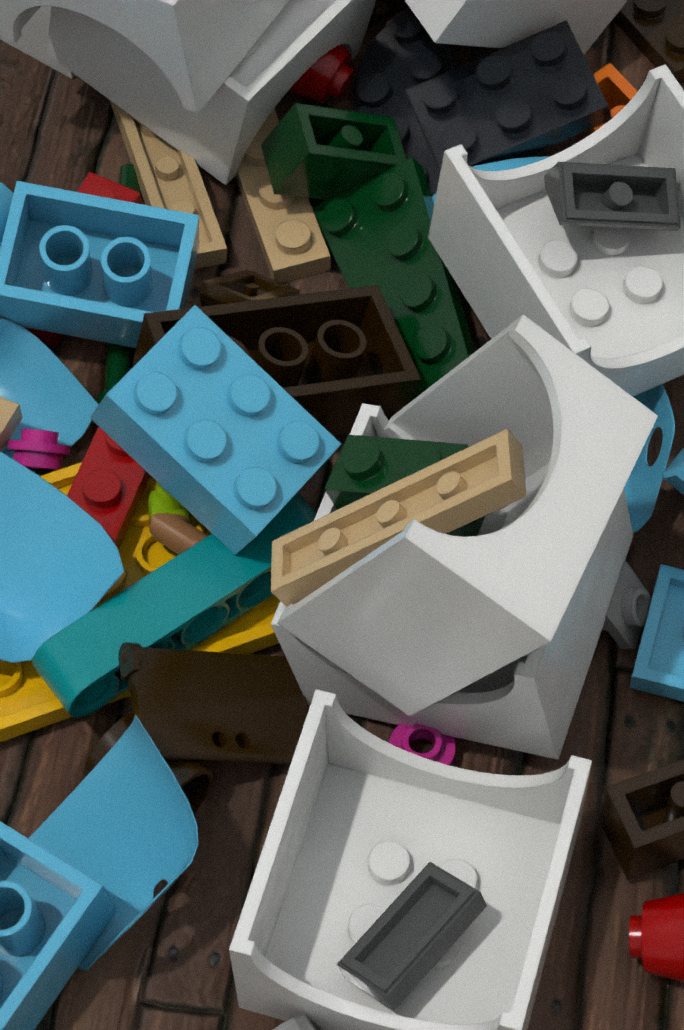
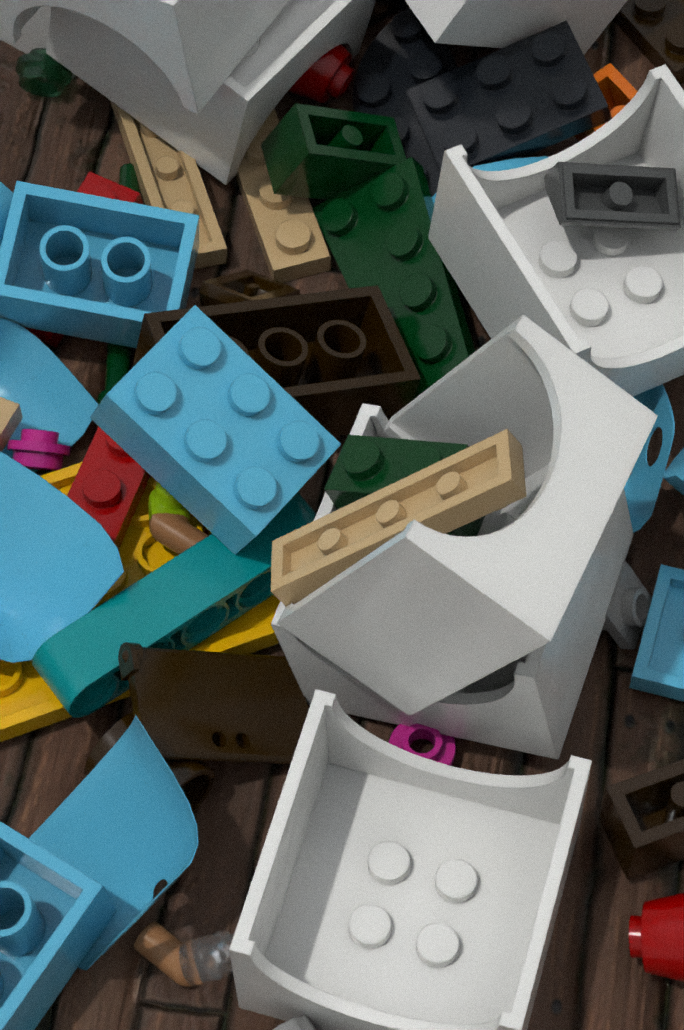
(42, 74): none -> clear green plate
(186, 962): none -> arm
(412, 935): dark grey tile -> none

